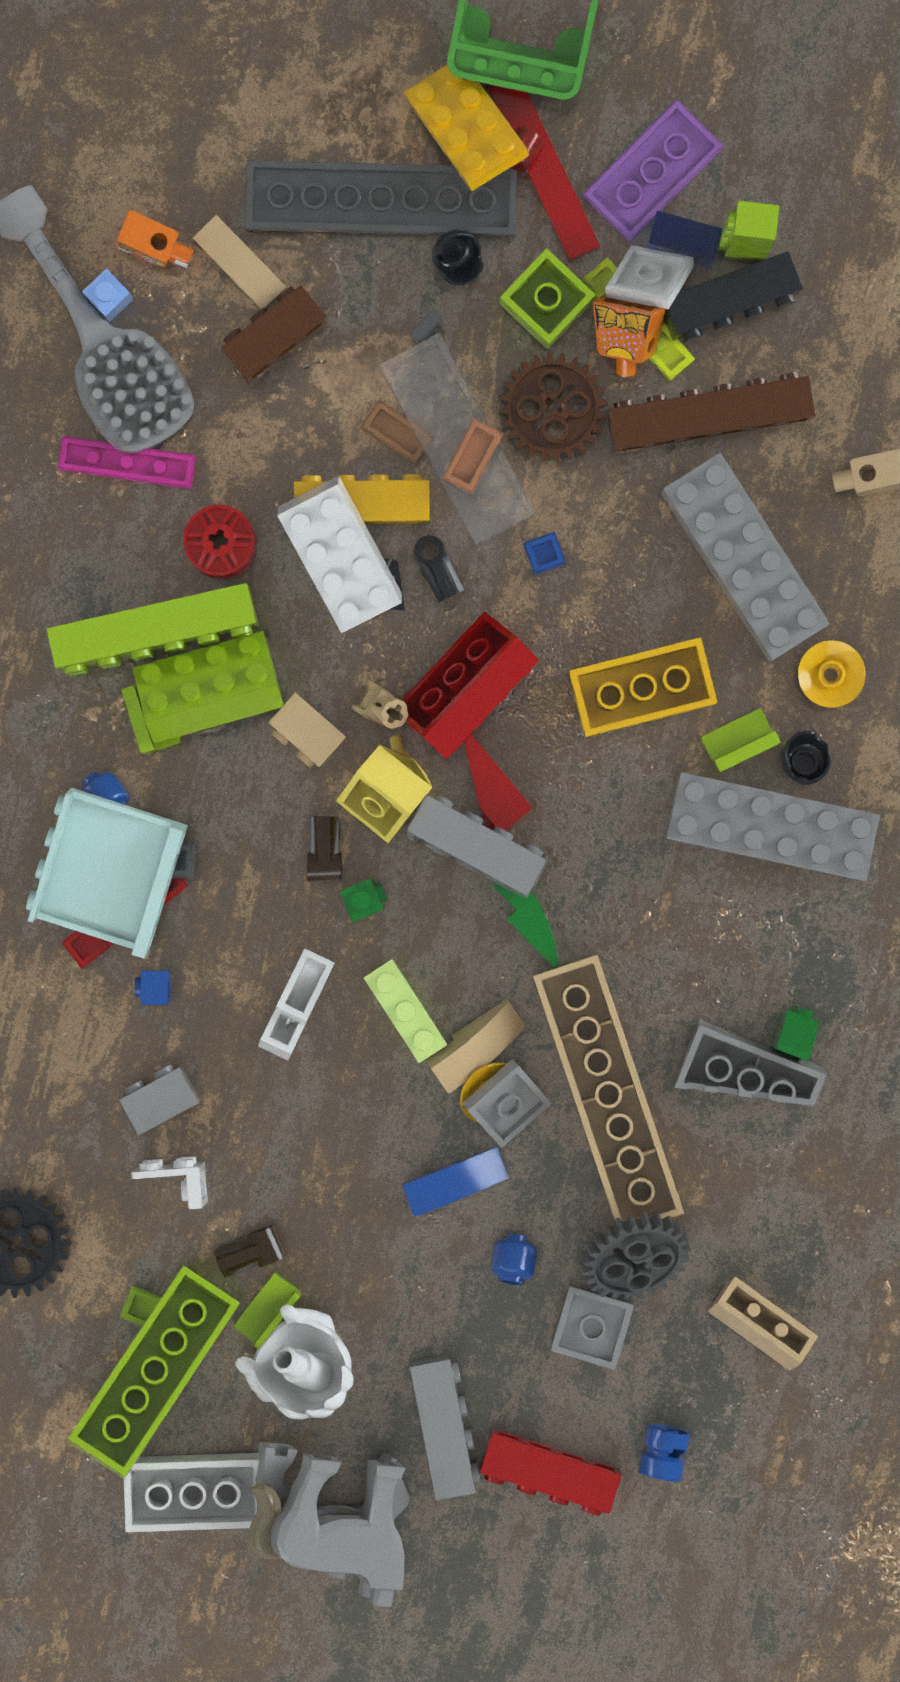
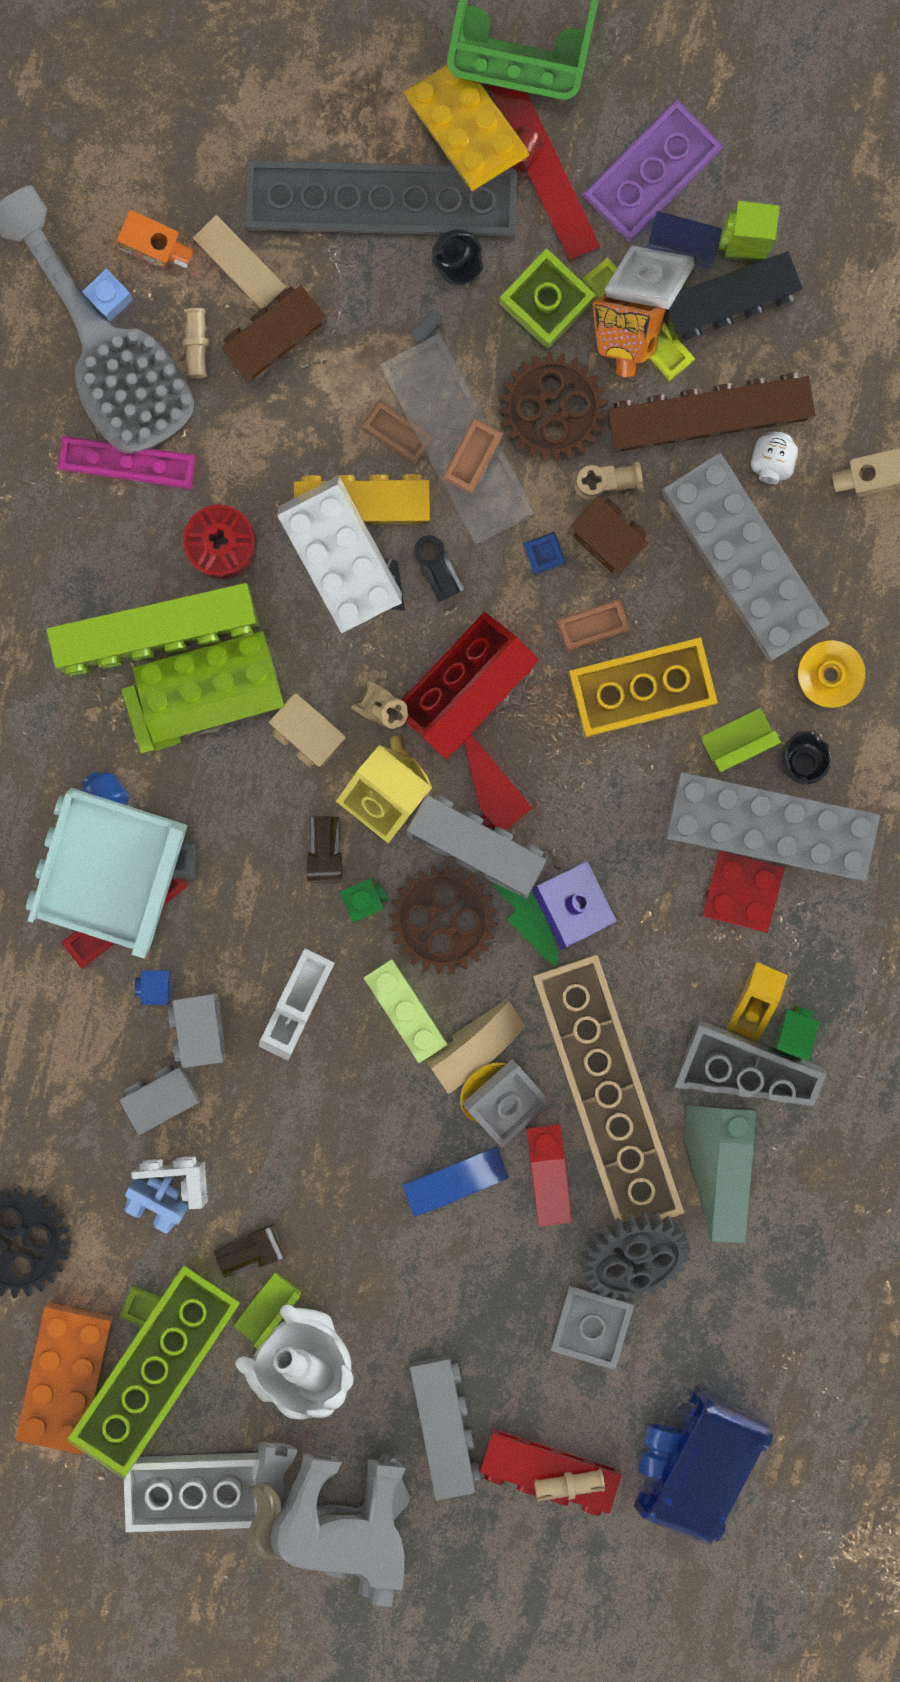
(63, 1374): none -> orange brick
(159, 1198): none -> light blue hips
(195, 343): none -> tan pin
(198, 1030): none -> light grey brick
(463, 943): none -> reddish brown gear
(513, 1260): blue head -> none
(549, 1174): none -> red slope
(569, 1485): none -> tan pin
(574, 905): none -> plate
(593, 625): none -> nougat tile
(608, 536): none -> reddish brown brick
(609, 480): none -> tan connector
(706, 1469): none -> clear blue windscreen
(721, 1161): none -> sand green wedge
(743, 891): none -> red plate
(757, 1002): none -> yellow slope
(762, 1323): tan brick -> none
(774, 457): none -> white head

